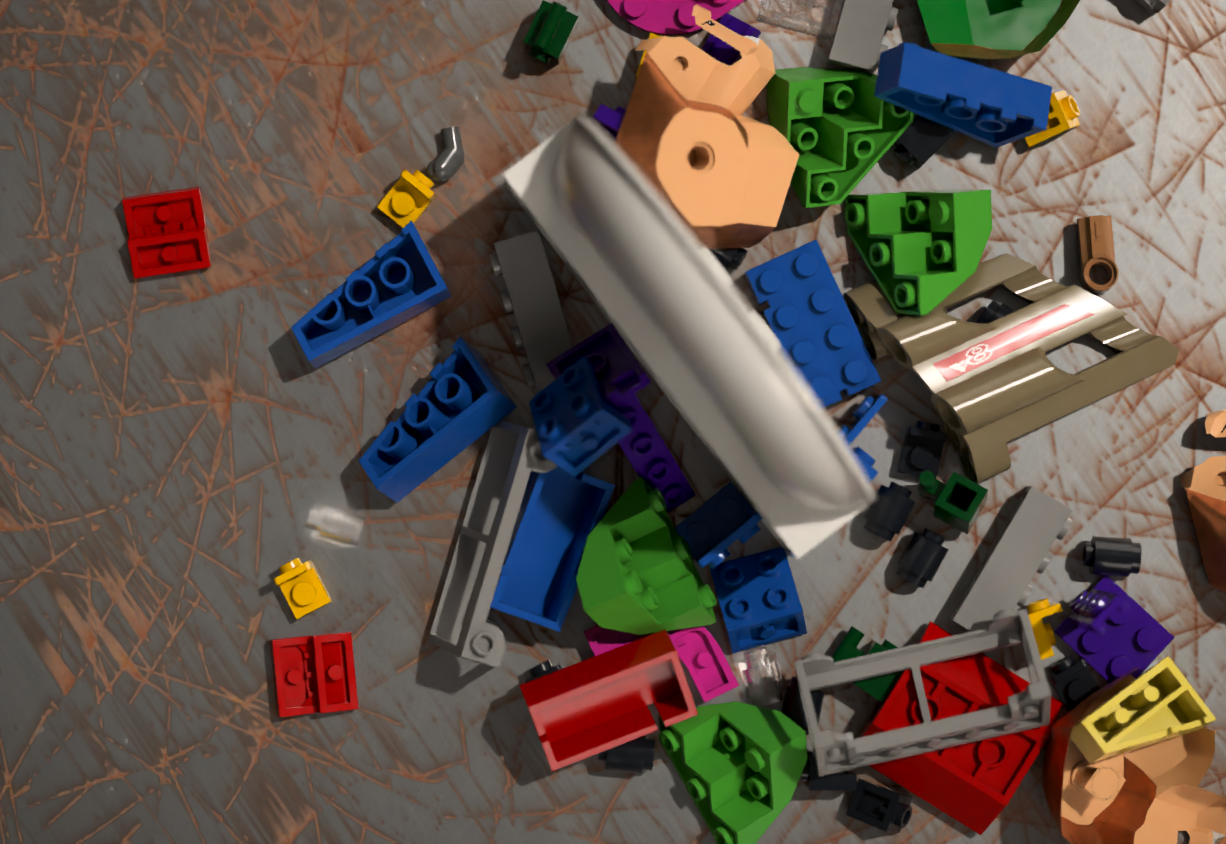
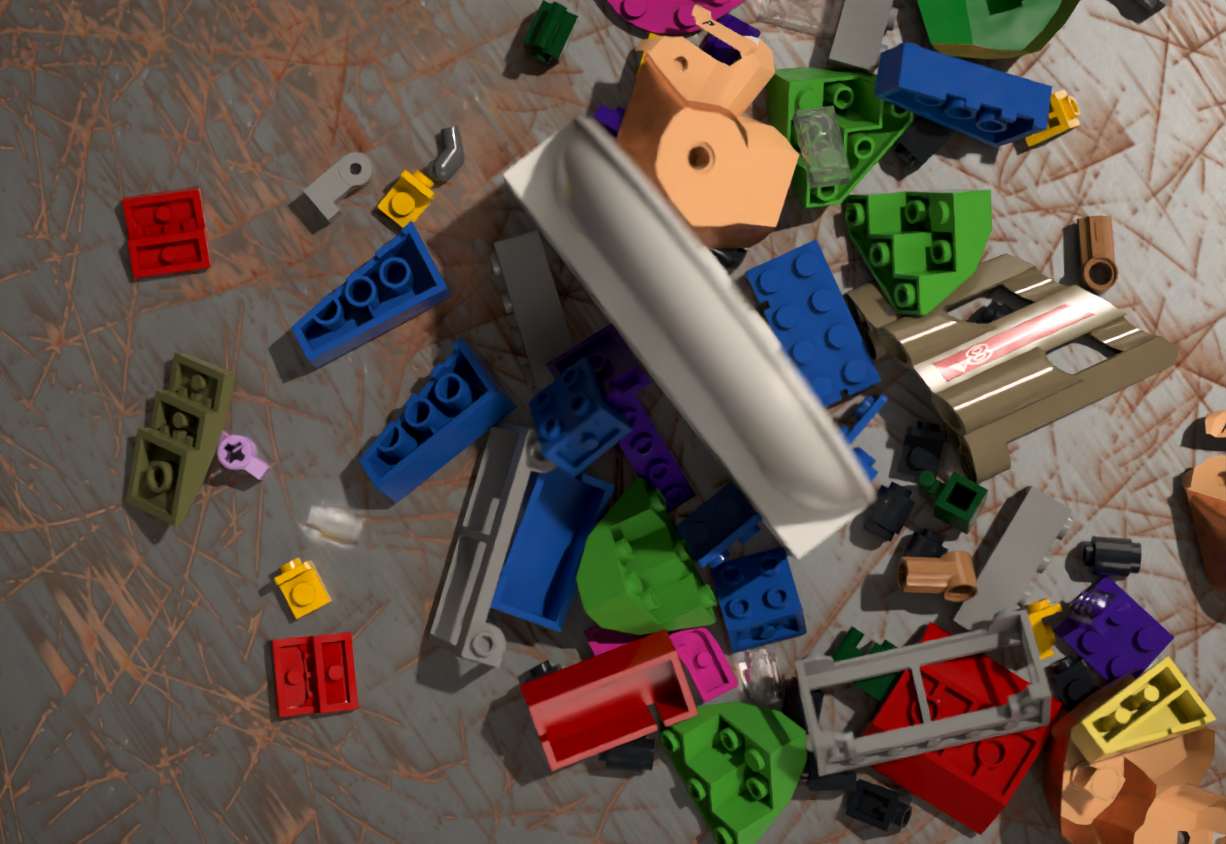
(181, 439): none -> olive slope
(240, 453): none -> lavender piece
(347, 174): none -> light grey leg
(822, 147): none -> clear plate
(948, 575): none -> medium nougat piece

